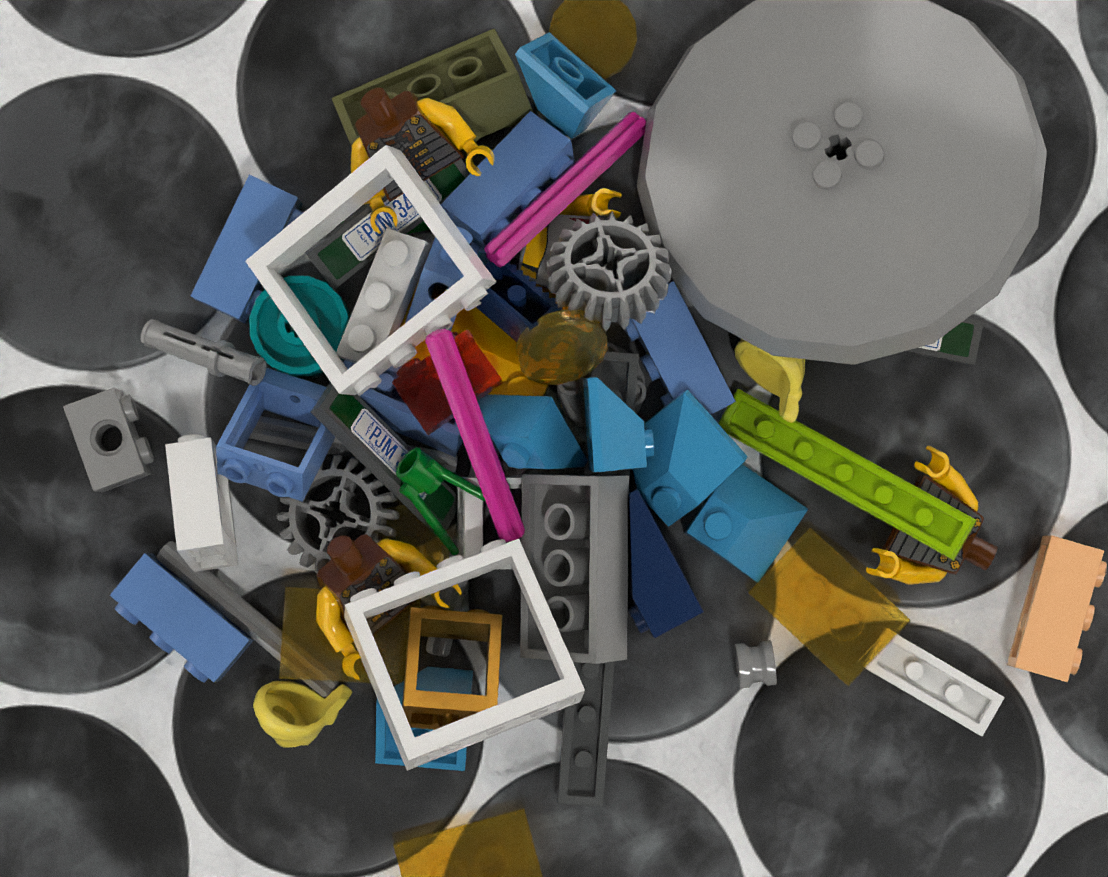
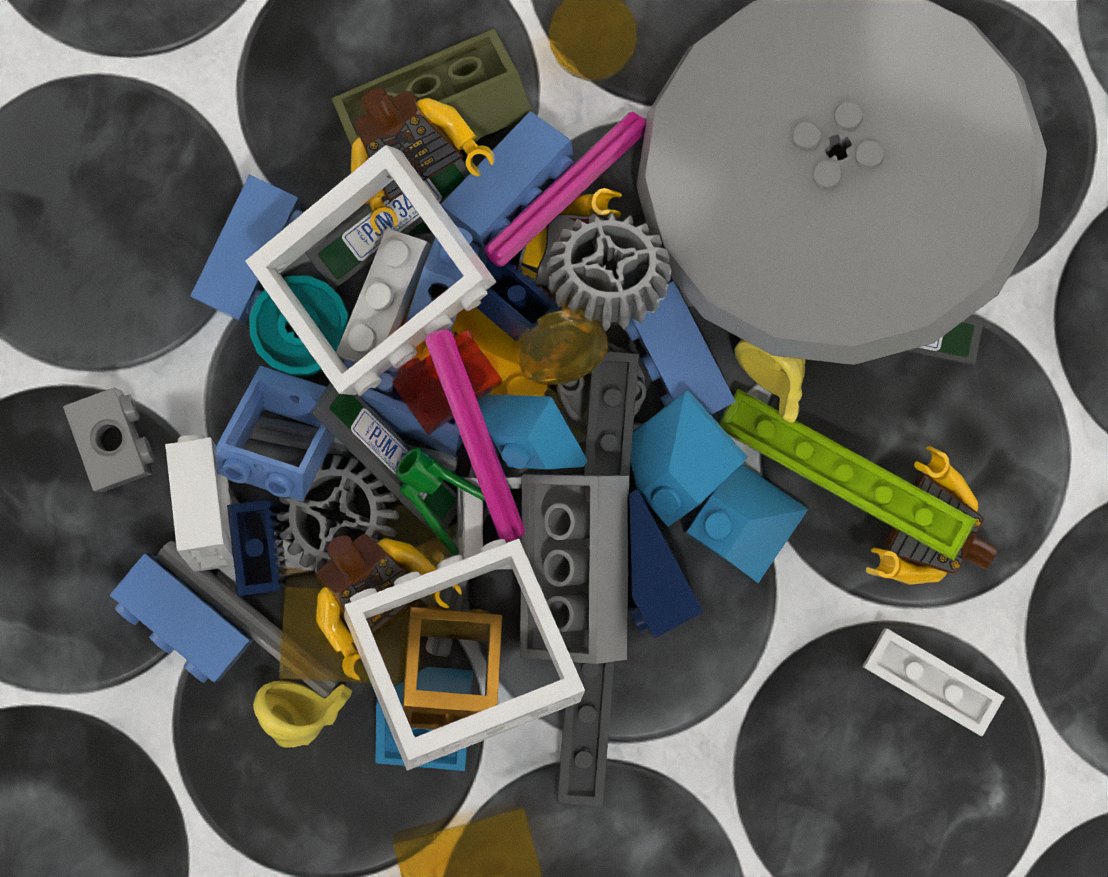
(218, 357): light grey pin -> none
(256, 547): none -> dark blue brick
(562, 85): dark azure slope -> none
(613, 431): dark azure slope -> none
(755, 664): light grey wheel -> none
(829, 607): clear yellow tile -> none
(1057, 608): light nougat brick -> none

